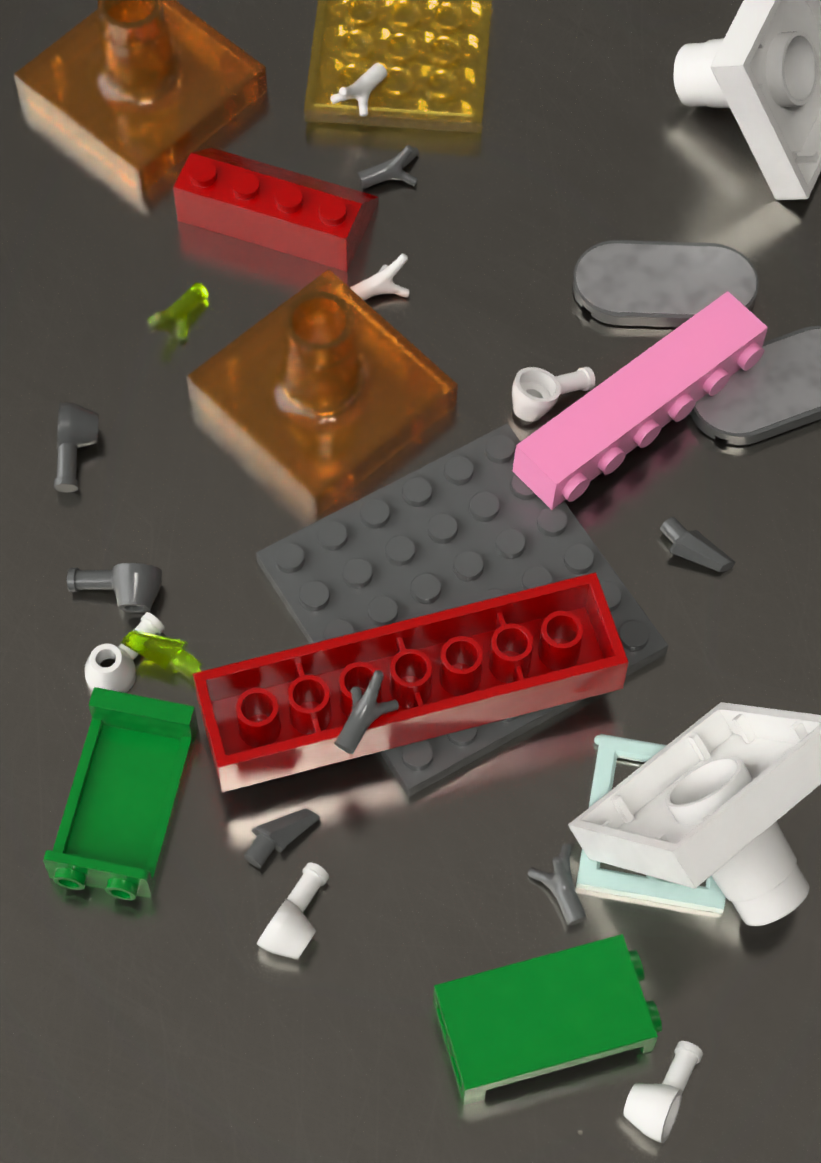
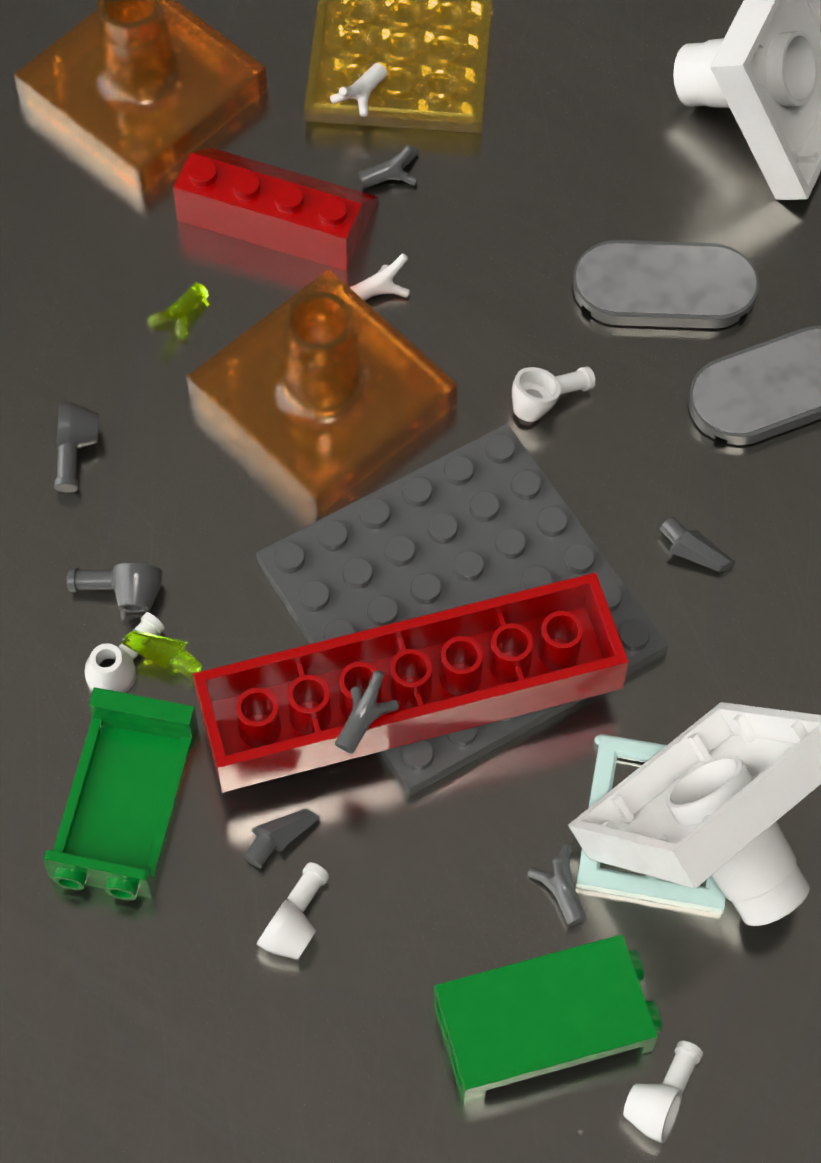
(639, 401): bright pink brick -> none

